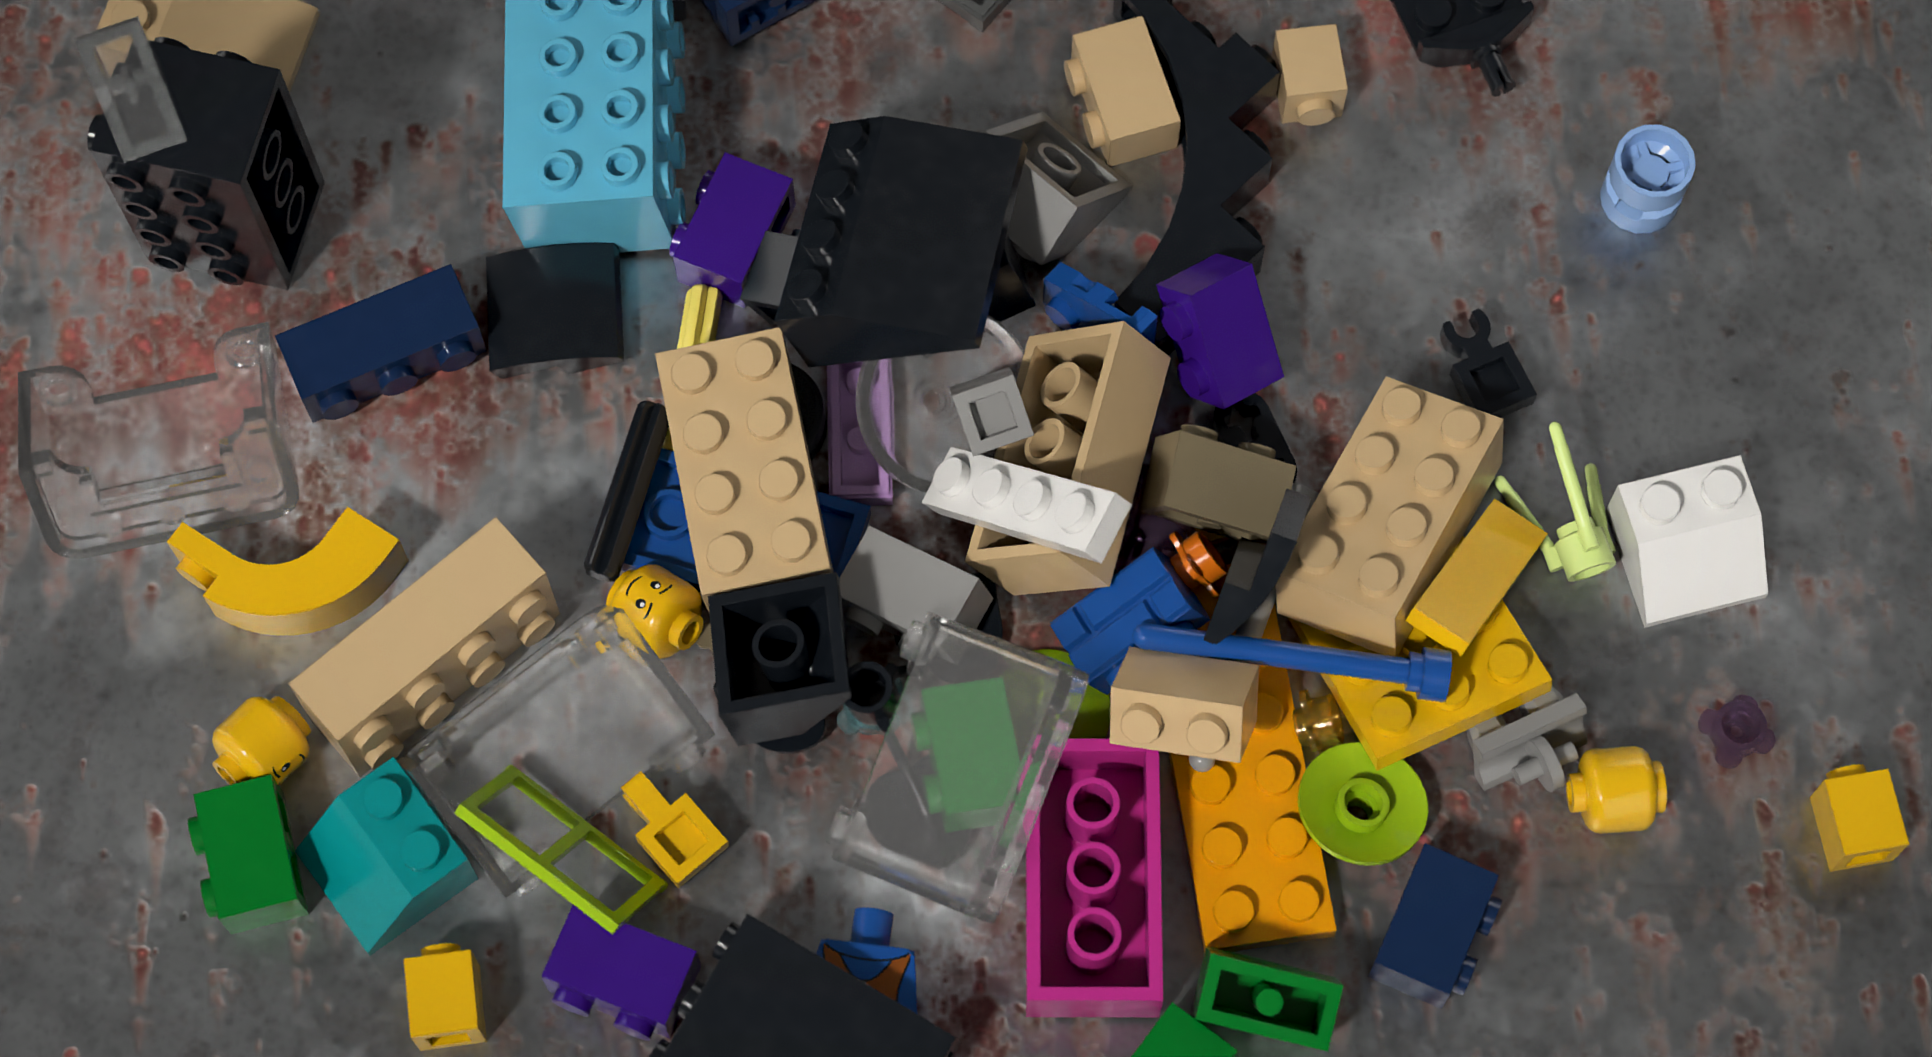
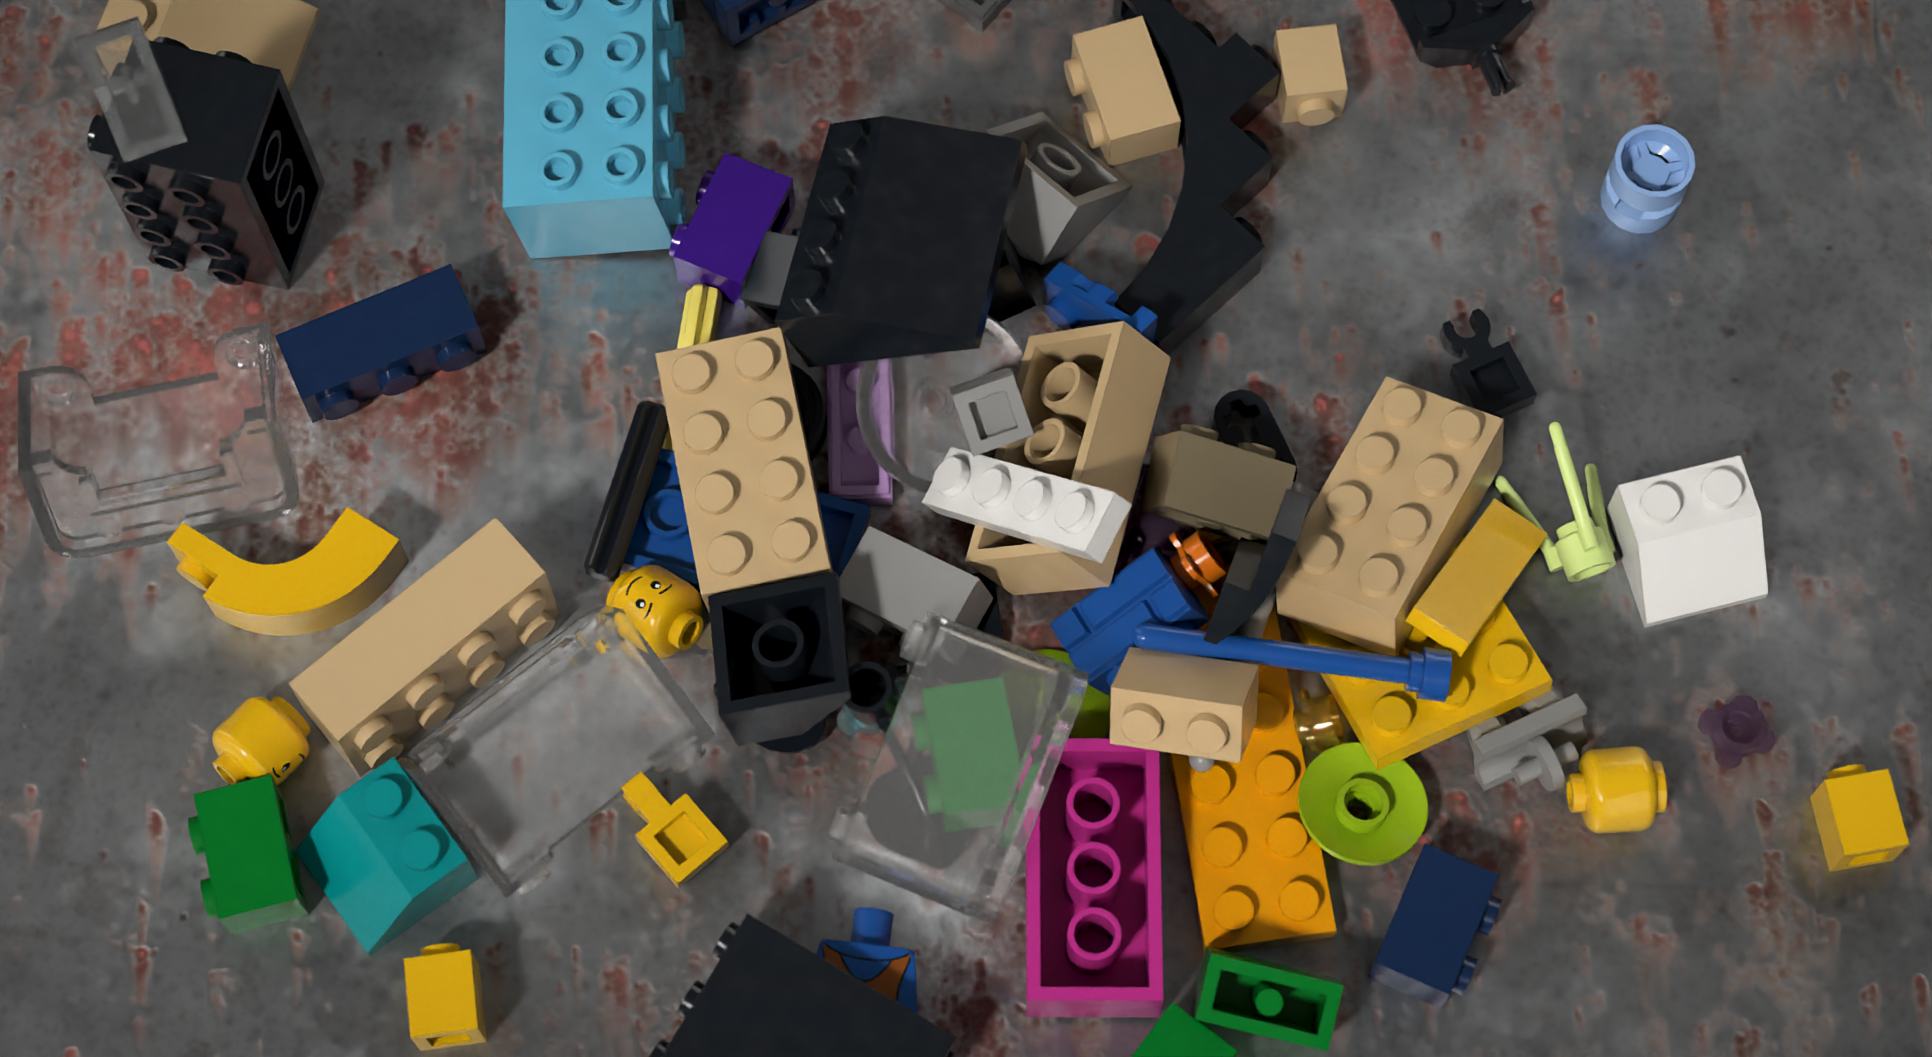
(543, 864): lime window -> none
(554, 309): black slope -> none
(620, 974): dark purple brick -> none
(1219, 331): dark purple brick -> none

